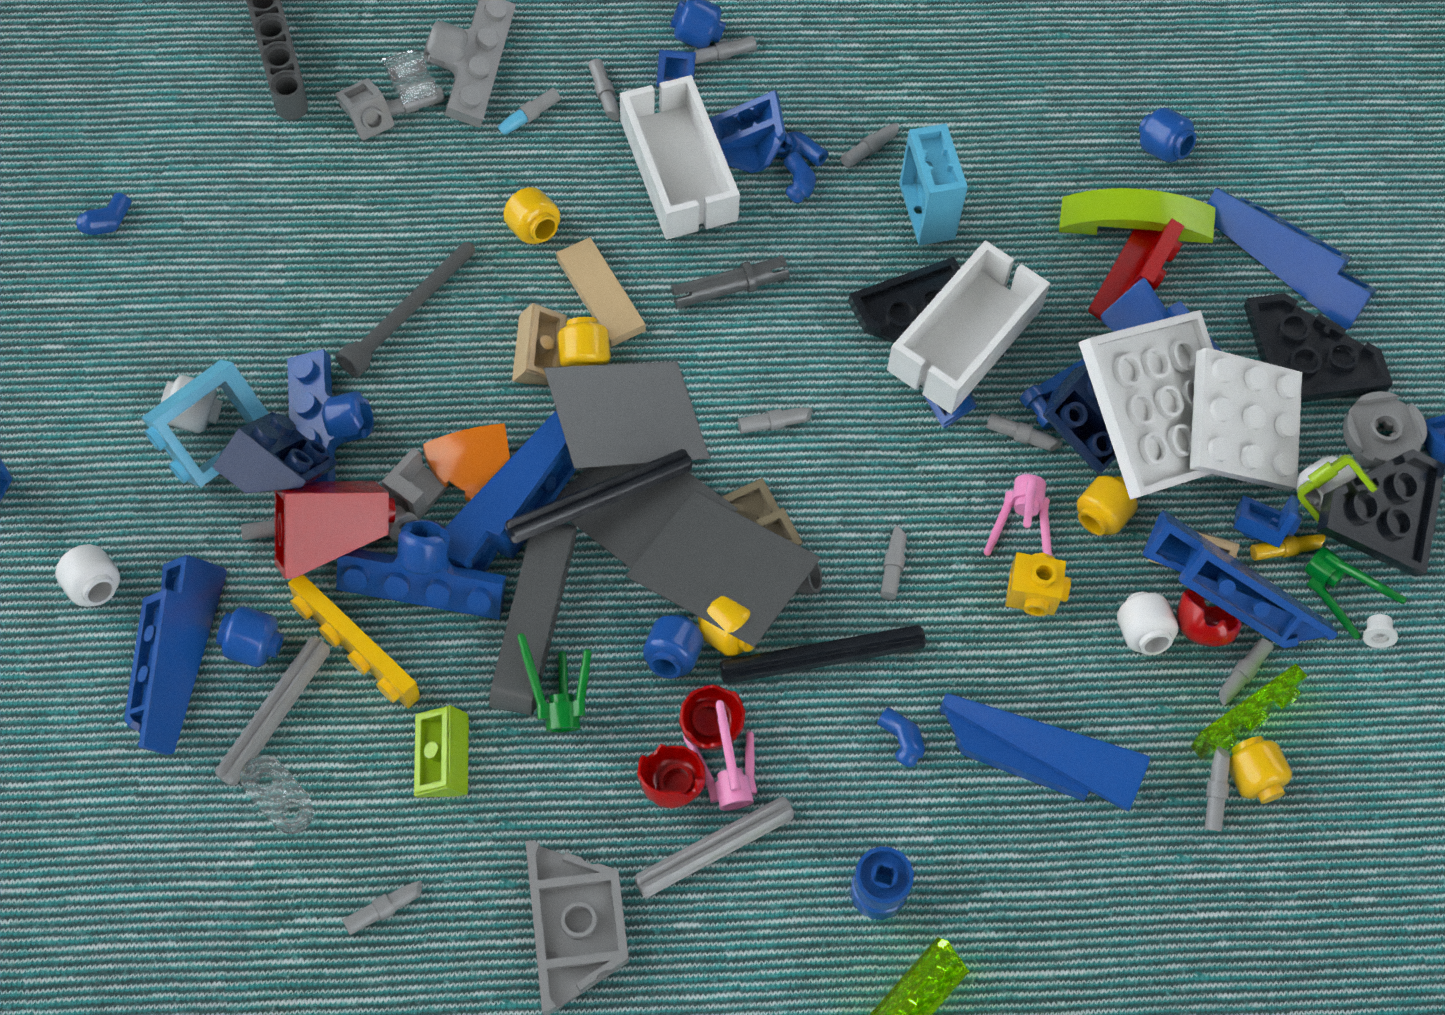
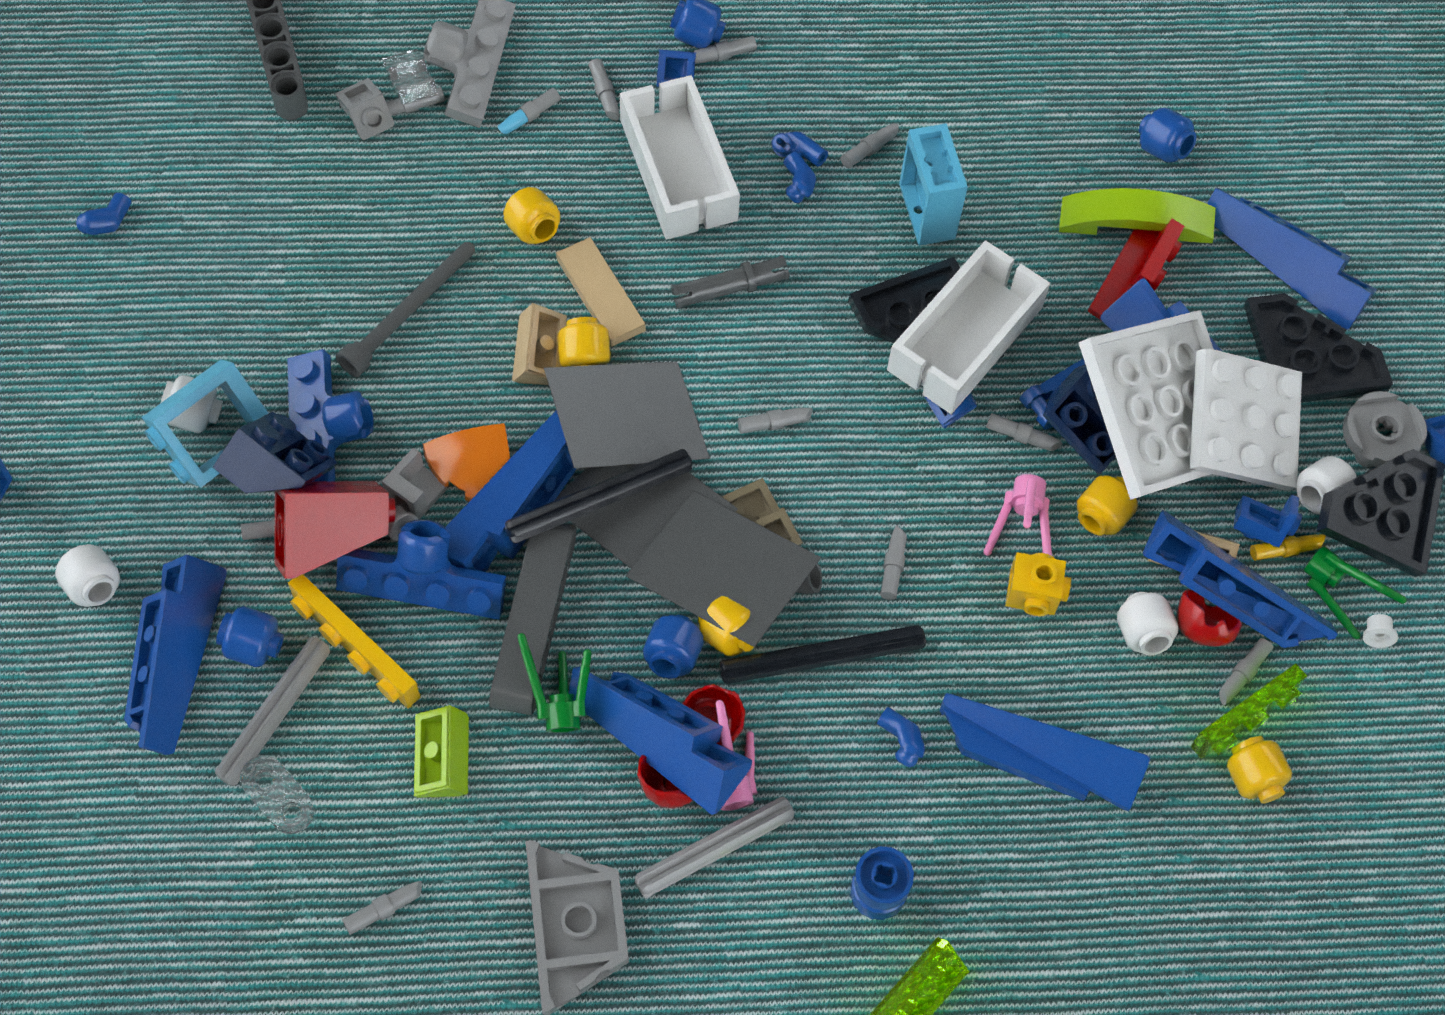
(669, 734): none -> blue wedge
(751, 132): blue slope -> none
(1217, 790): light grey piece -> none
(1325, 474): lime piece -> none

